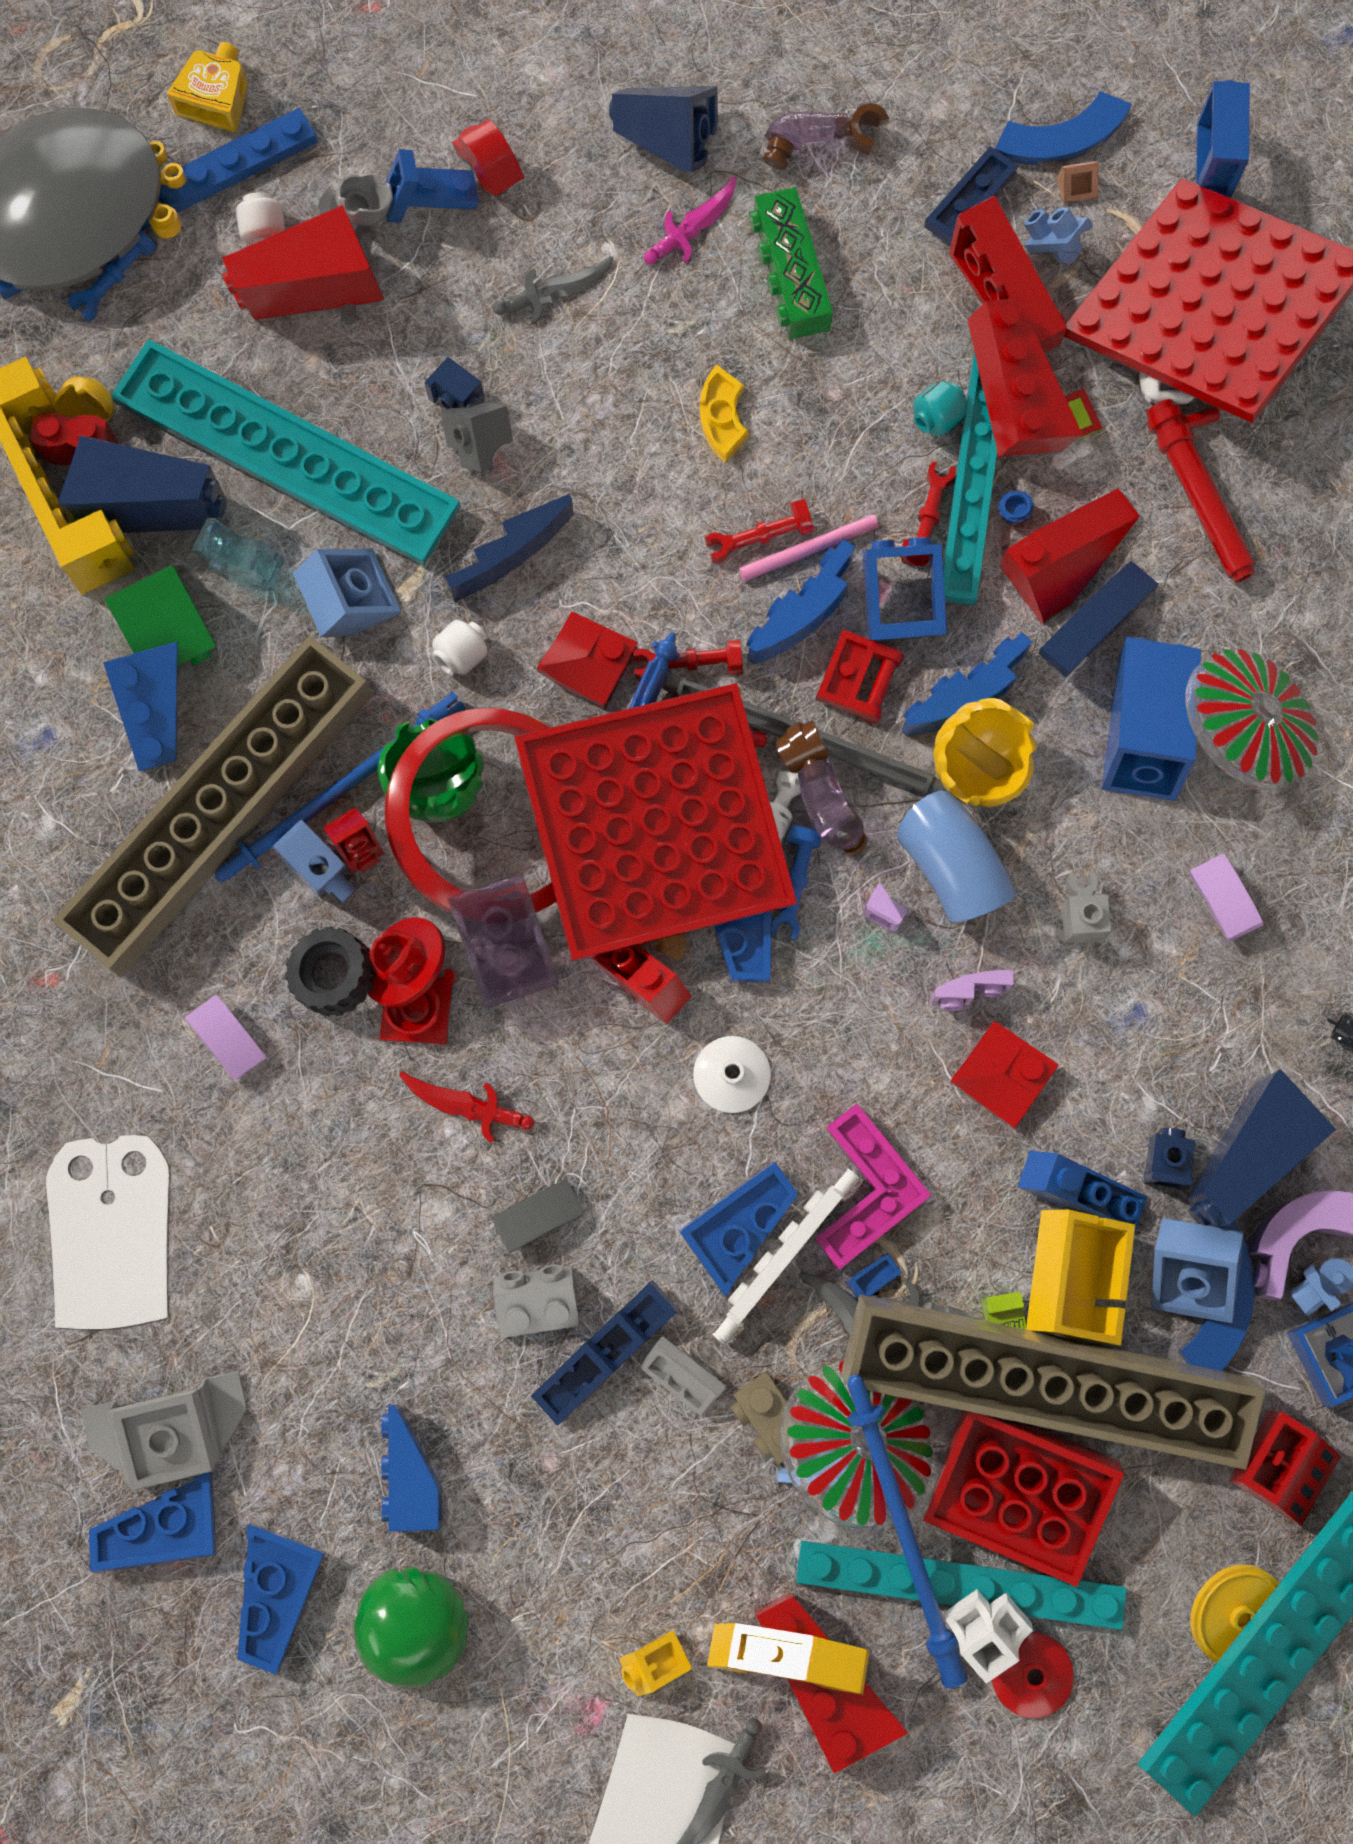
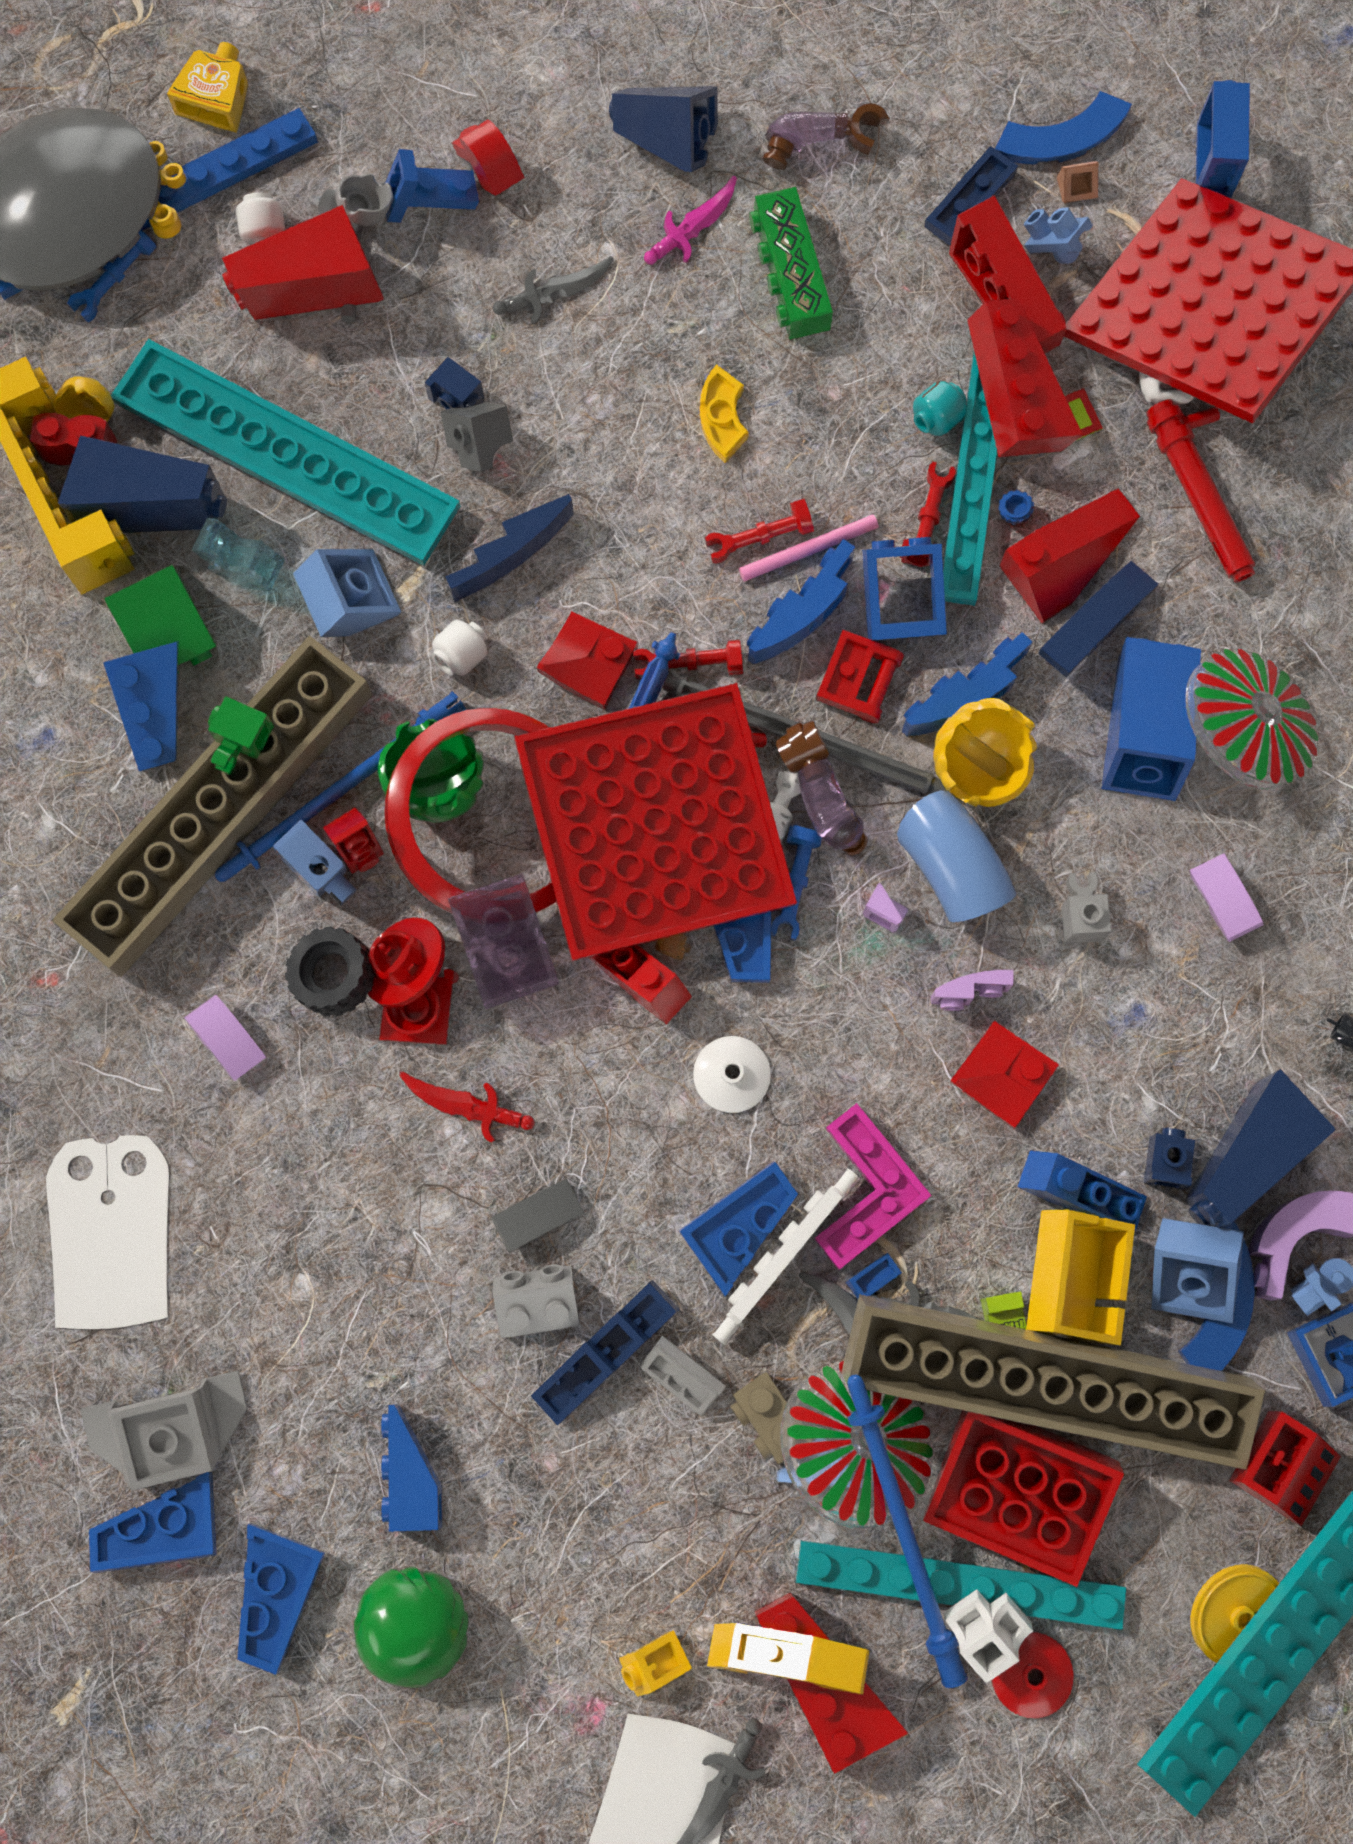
(238, 730): none -> green brick

